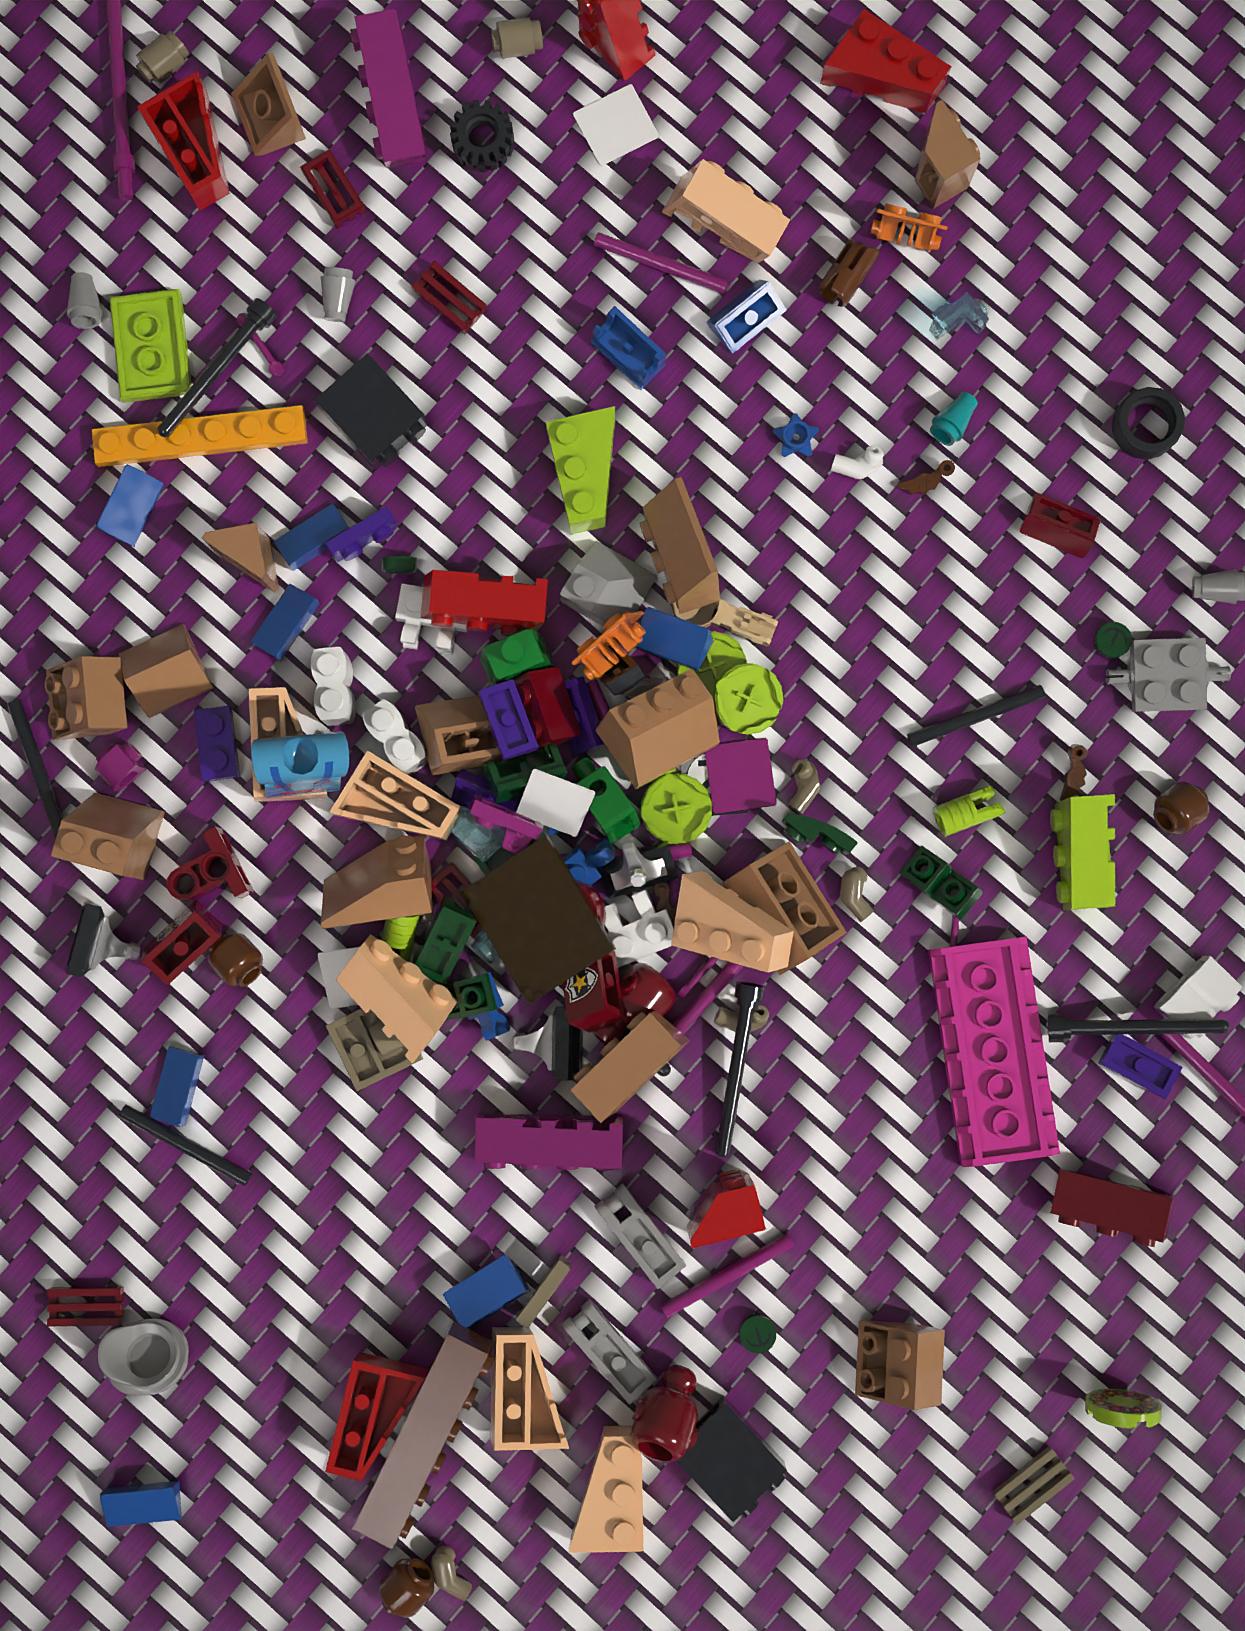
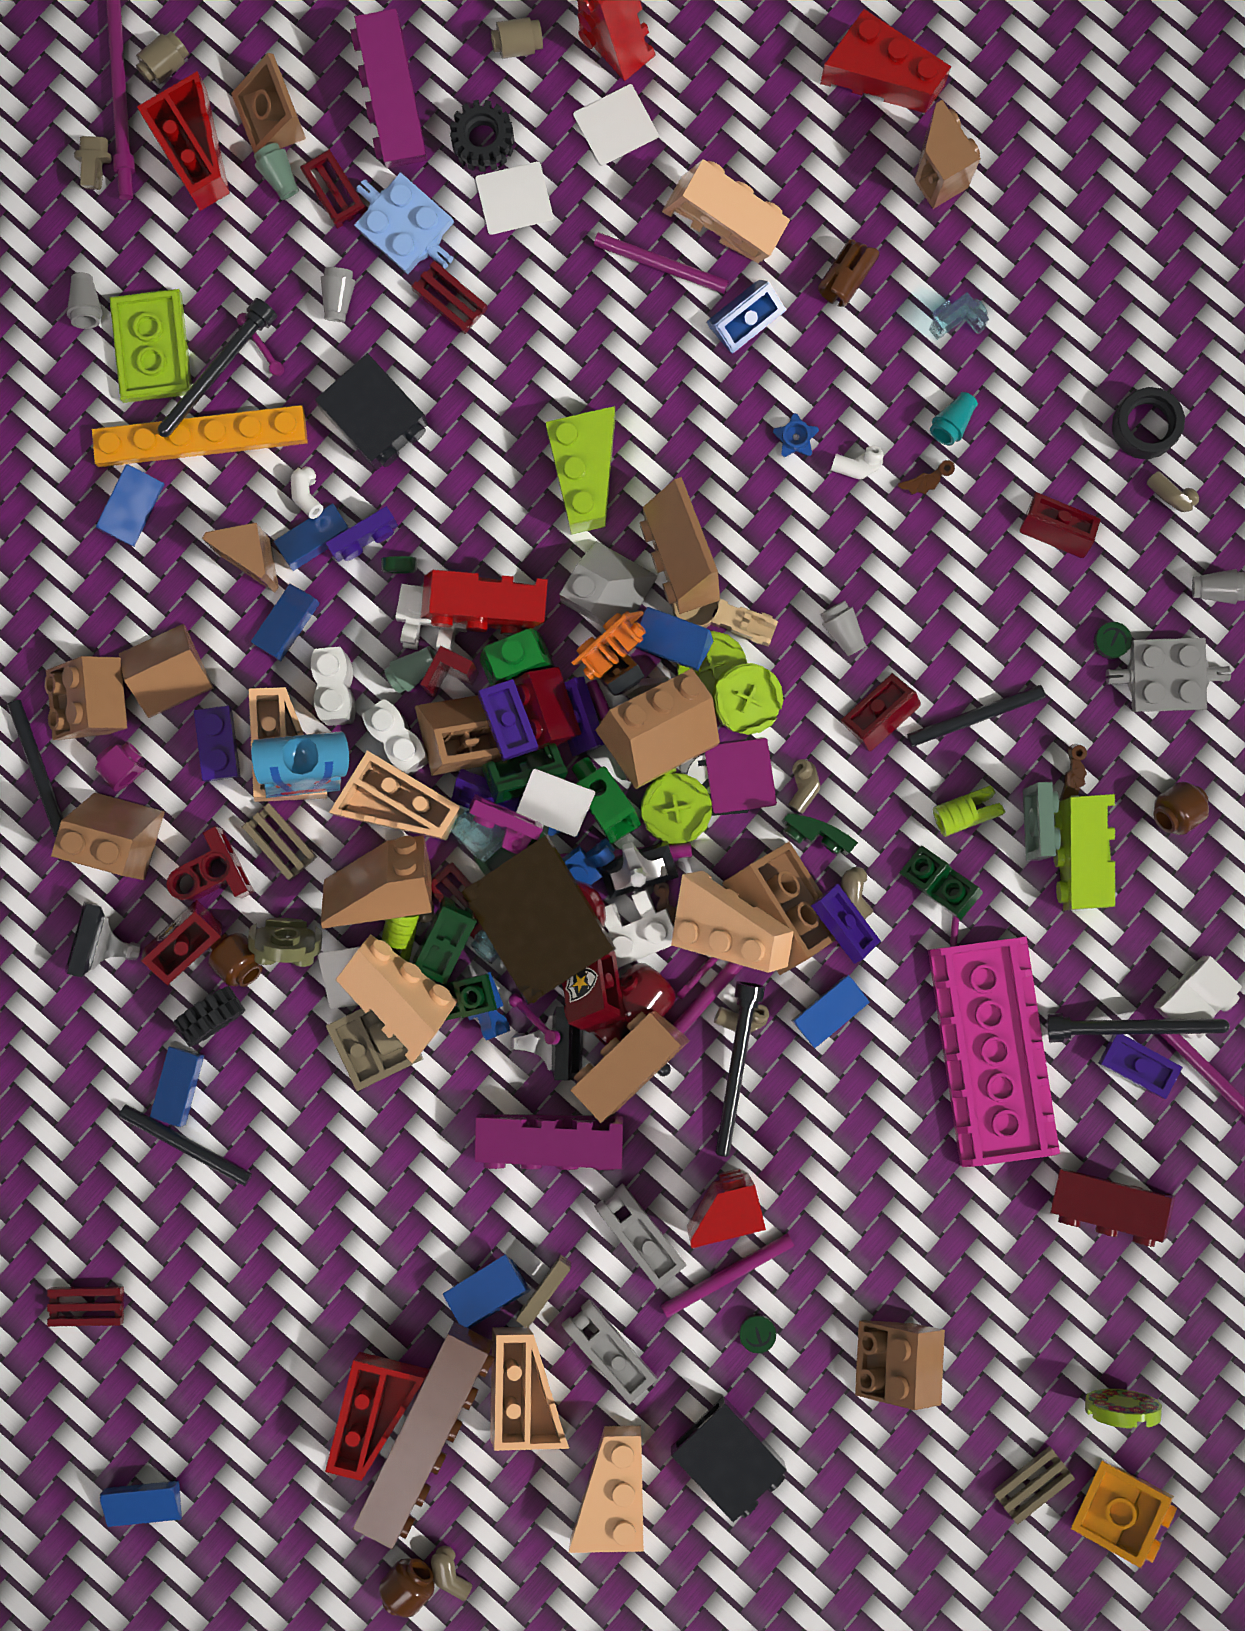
(92, 154): none -> dark tan piece
(144, 1356): light grey piece -> none
(209, 1016): none -> black tyre
(259, 819): none -> dark tan tile
(276, 169): none -> sand green cone
(285, 942): none -> olive plate
(300, 483): none -> white arm
(404, 223): none -> light blue plate
(409, 670): none -> sand green cone
(451, 663): none -> dark red panel
(514, 198): none -> white sticker
(551, 1036): none -> magenta hinge
(628, 348): blue hinge -> none
(667, 1417): dark red piece -> none
(830, 1011): none -> blue slope
(843, 627): none -> light grey cone
(846, 923): none -> dark purple plate
(881, 712): none -> dark red slope
(927, 223): orange hinge -> none
(1040, 834): none -> sand green plate
(1124, 1514): none -> light orange plate
(1171, 494): none -> dark tan arm

